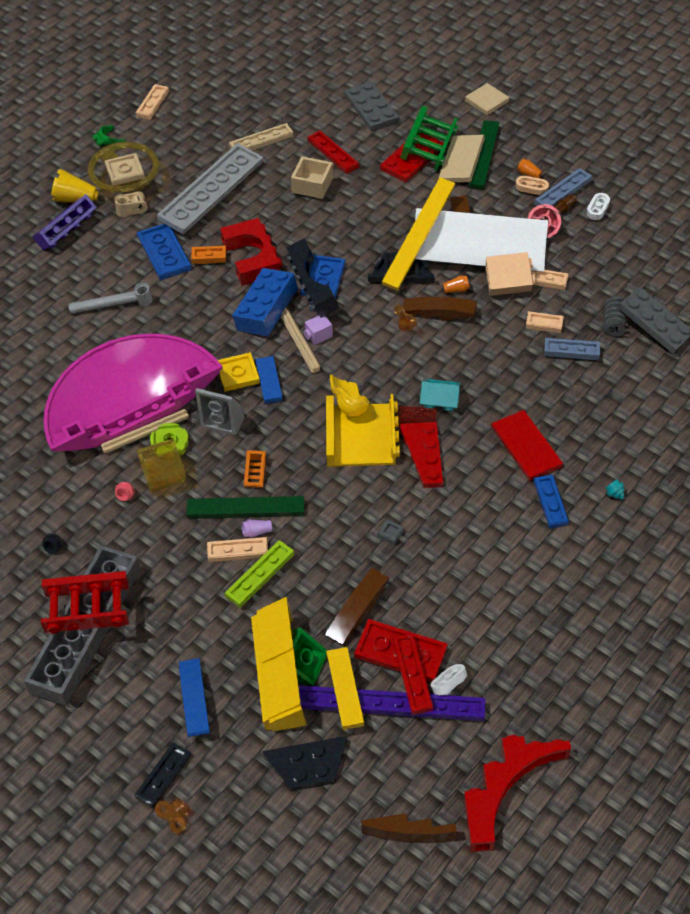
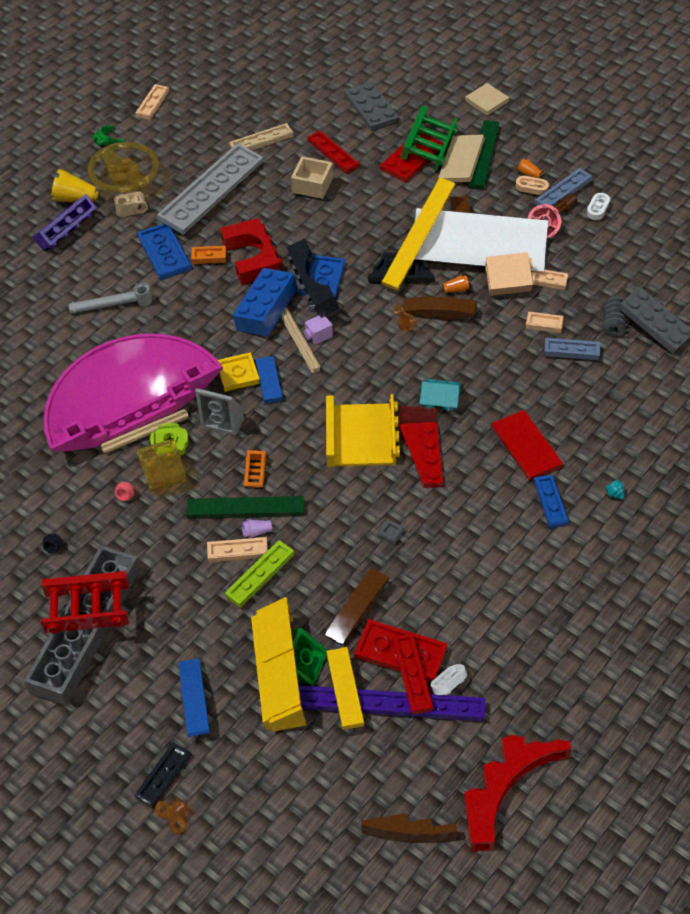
(124, 169): tan tile -> none
(307, 763): black wing -> none
(348, 397): yellow hair -> none

